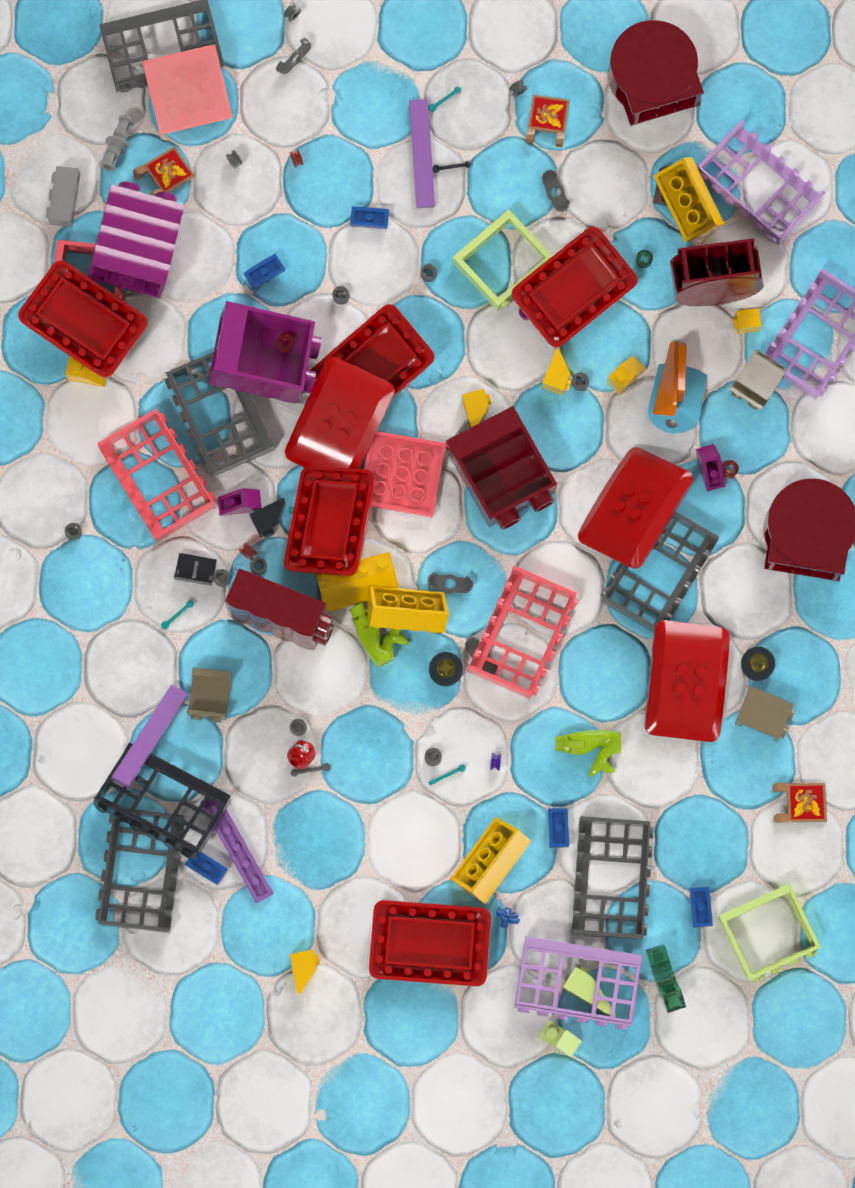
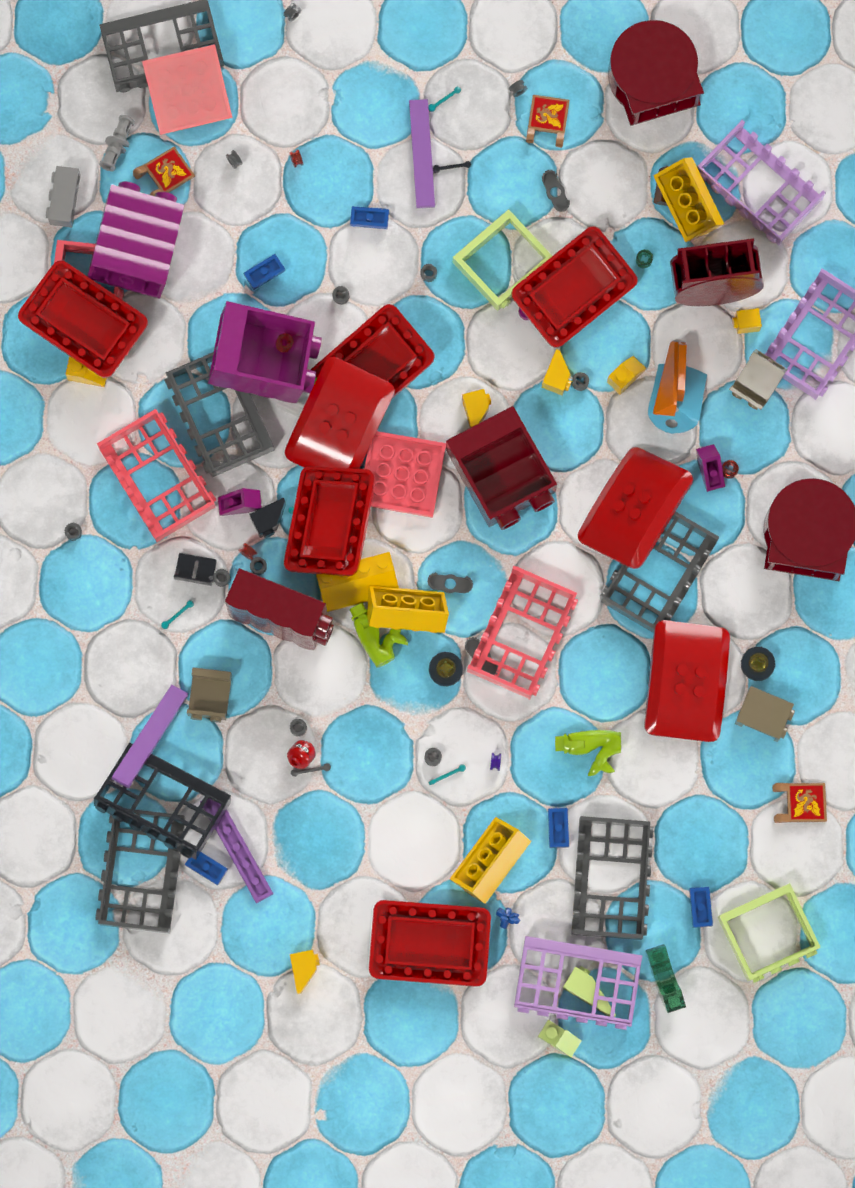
(285, 67): dark grey piece -> none

